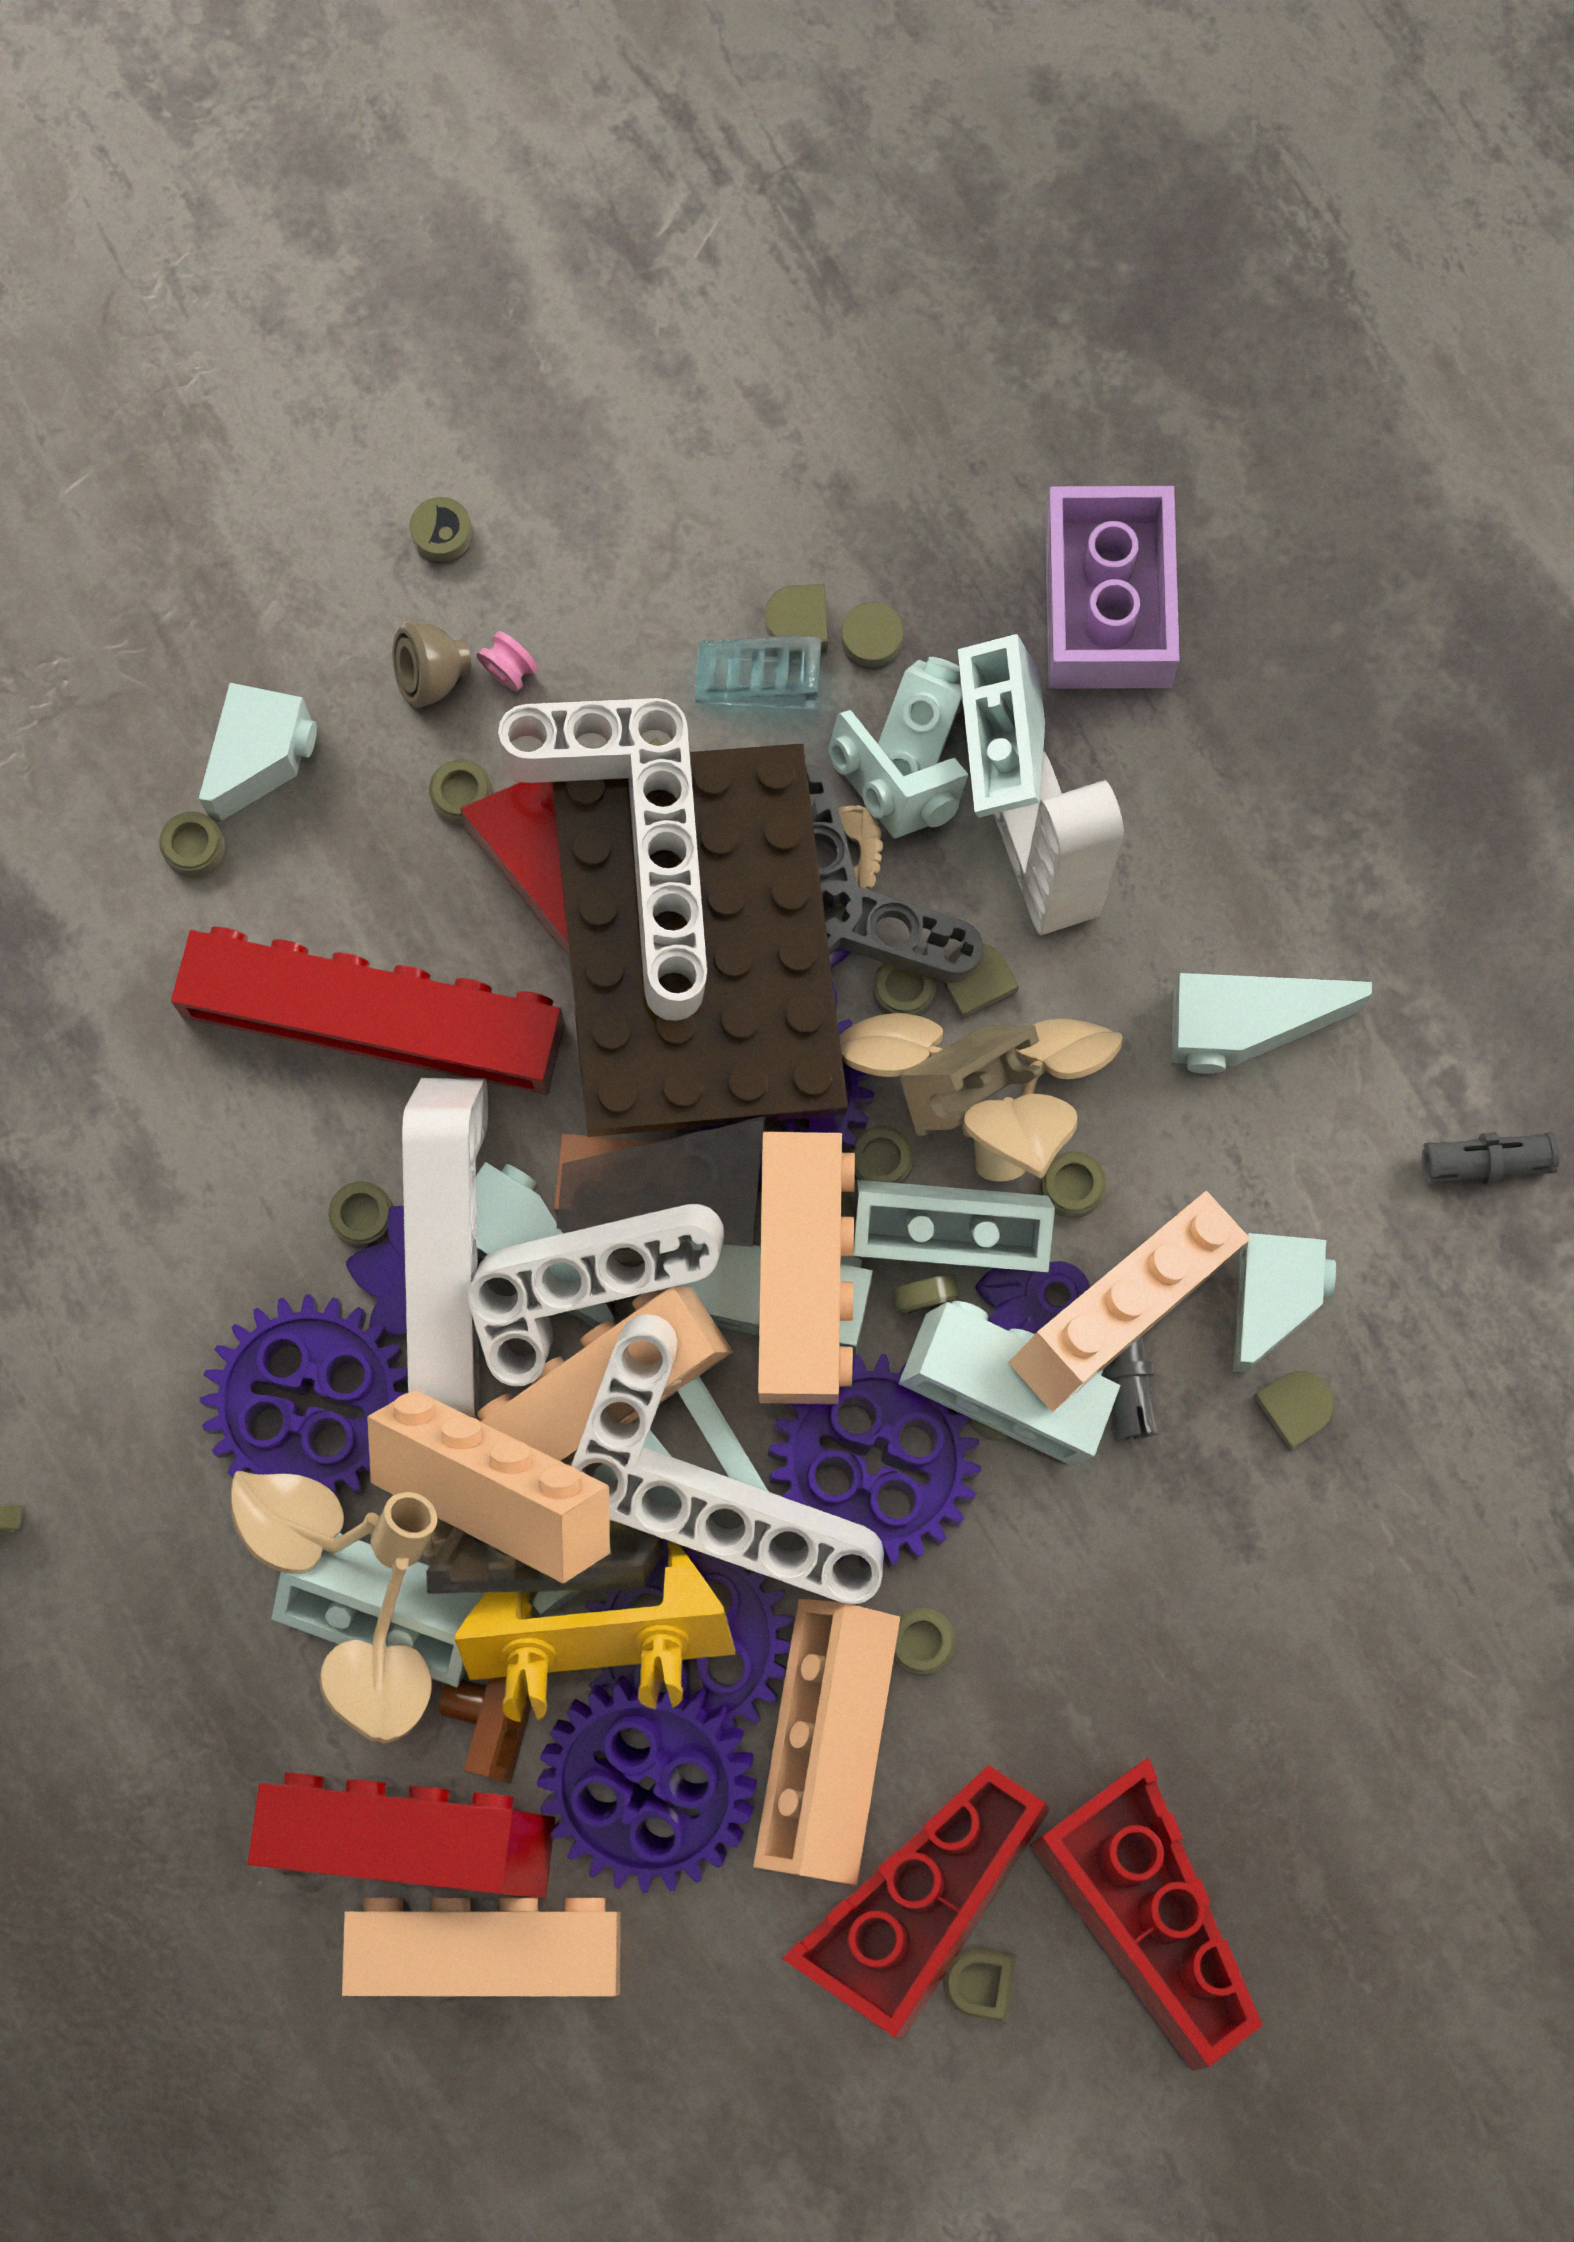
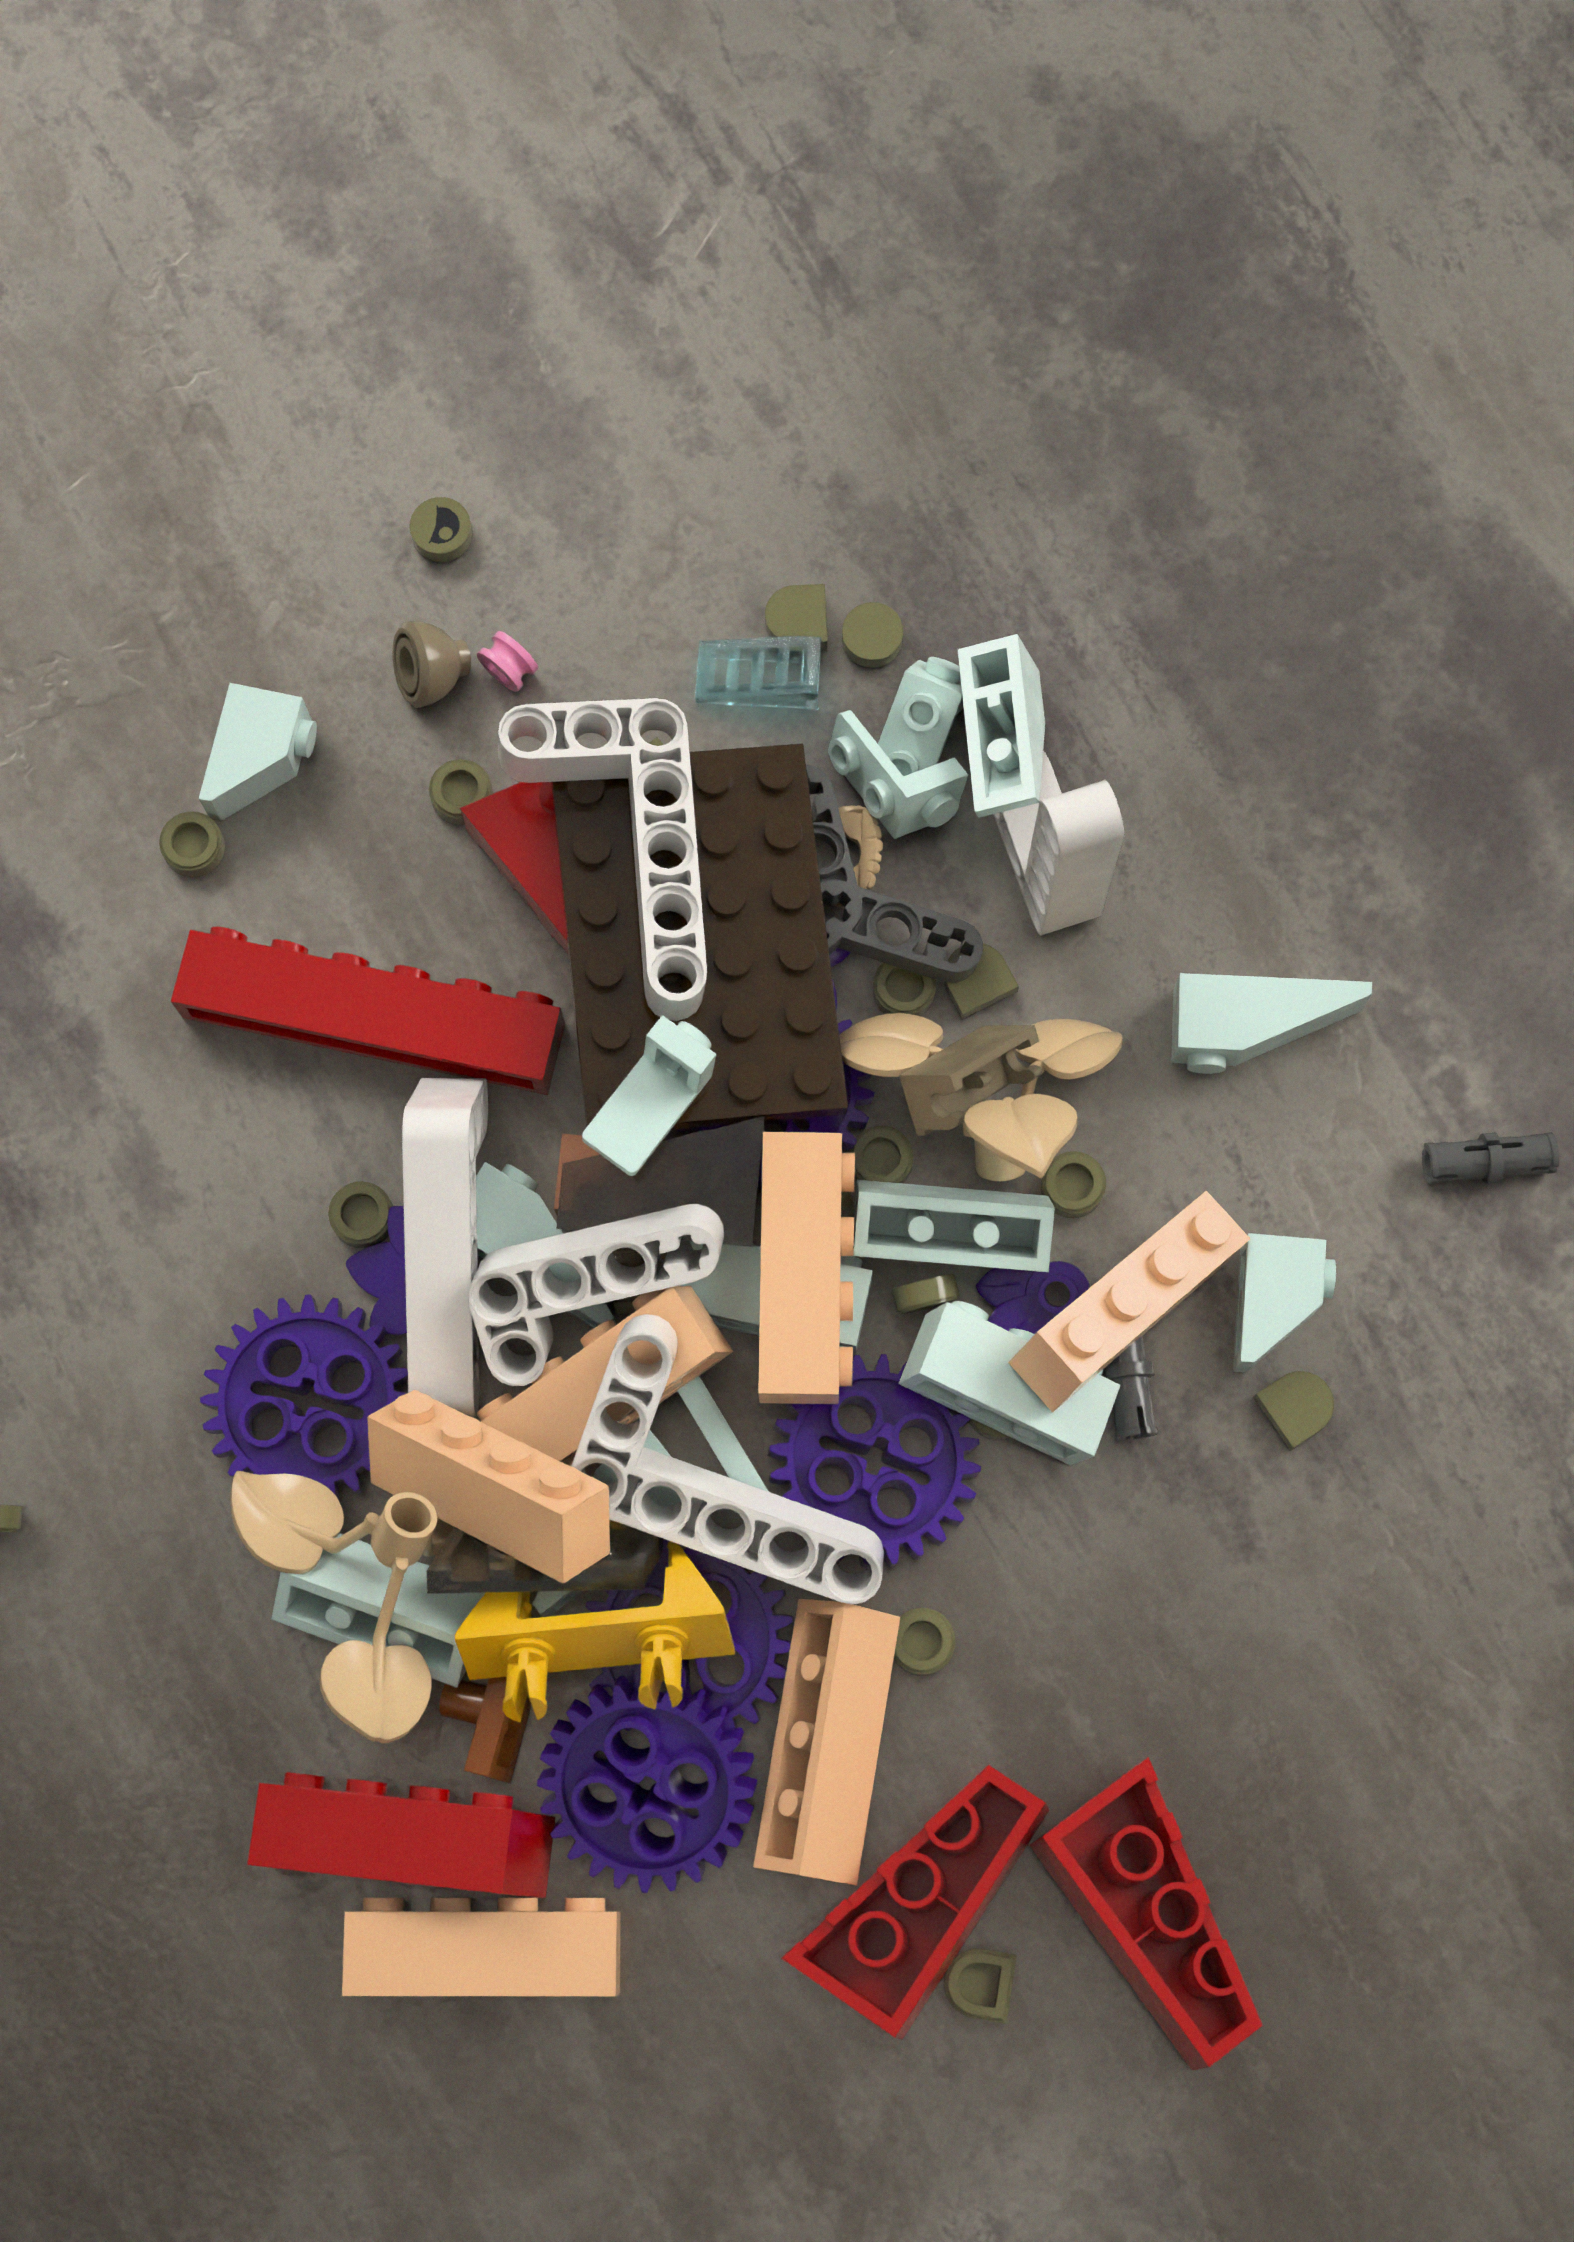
(652, 1095): none -> light aqua bracket
(1111, 587): lavender brick -> none

